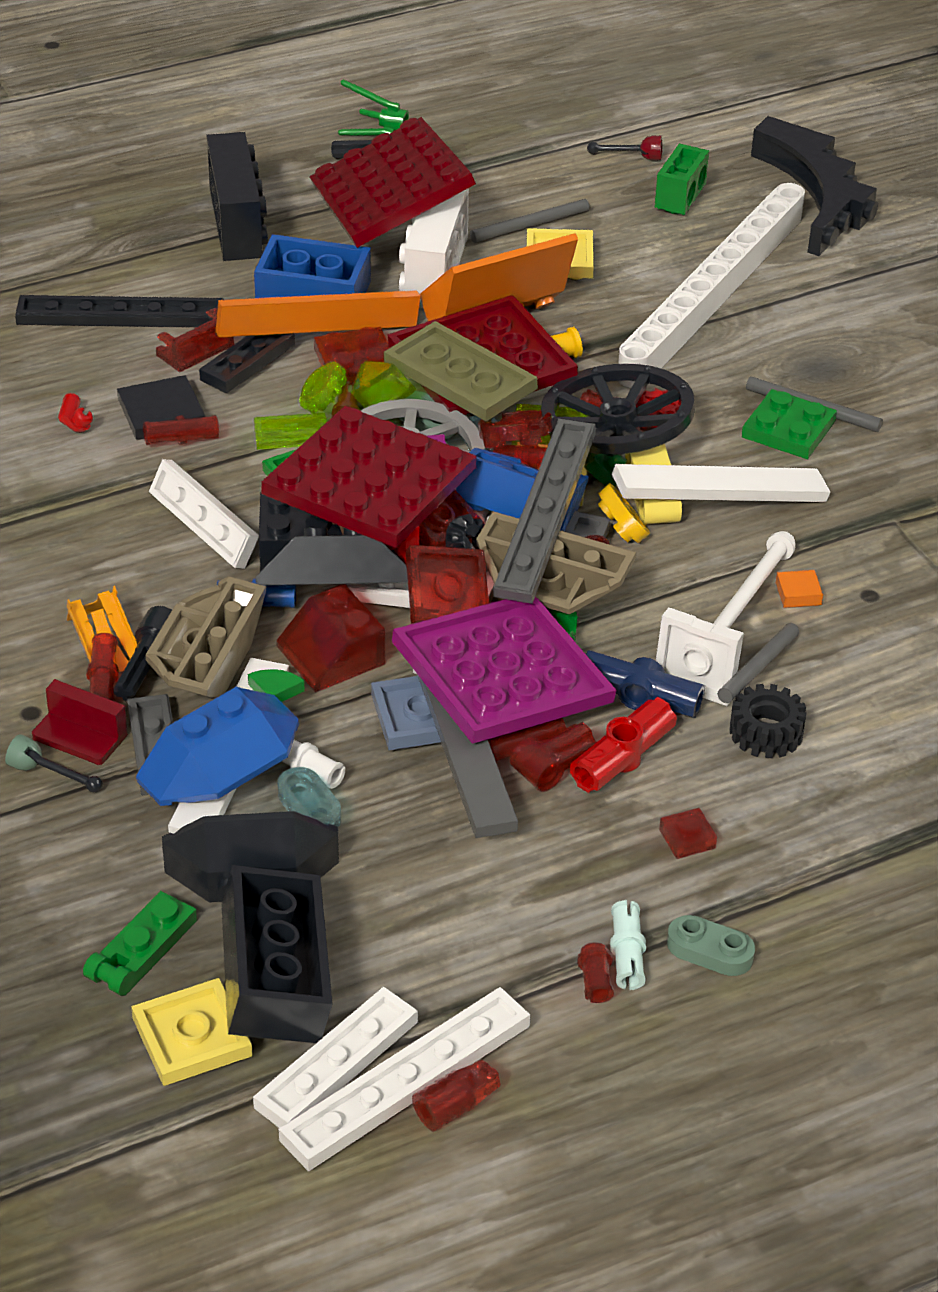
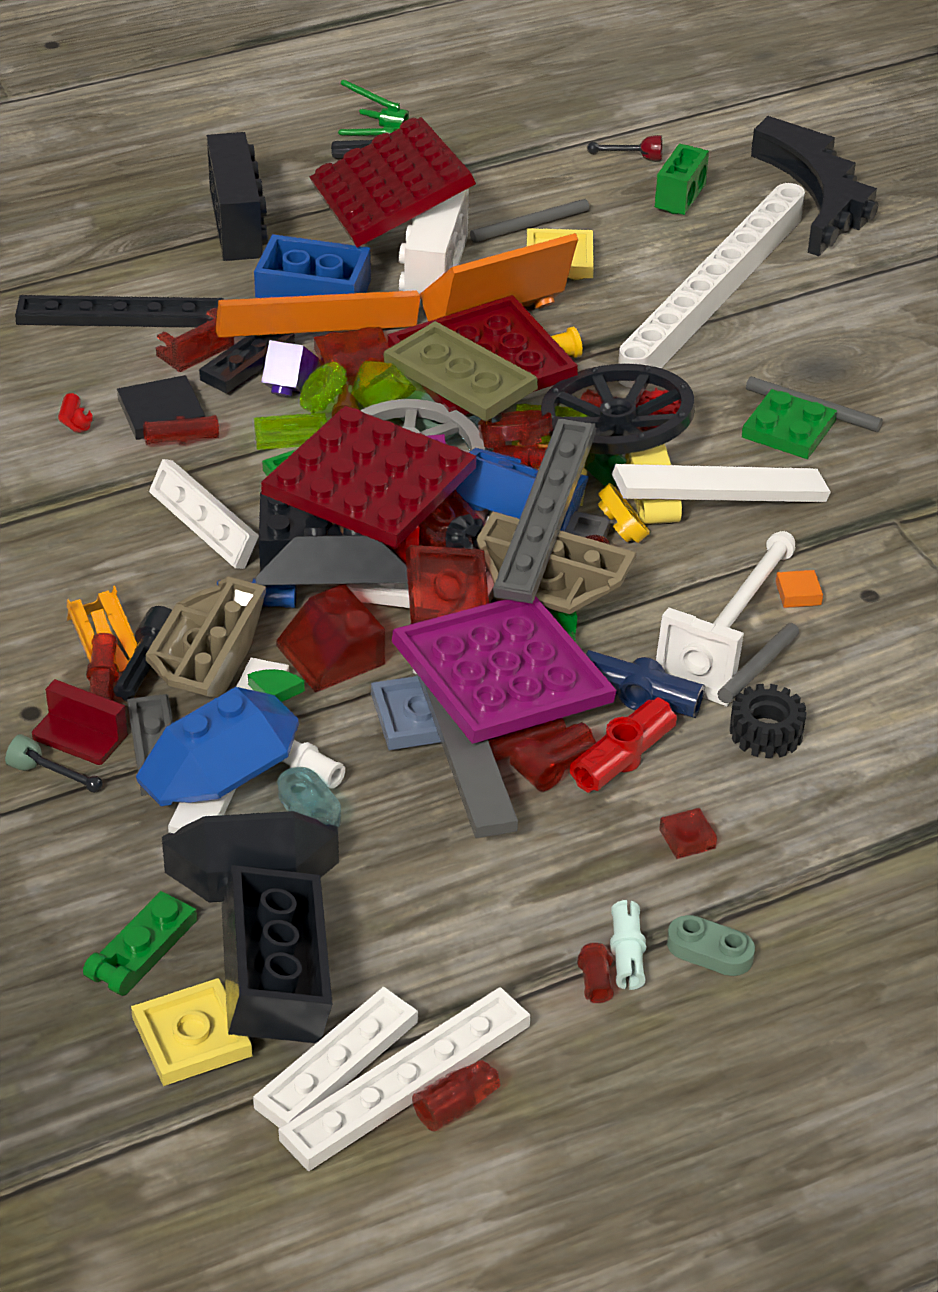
(287, 367): none -> slope

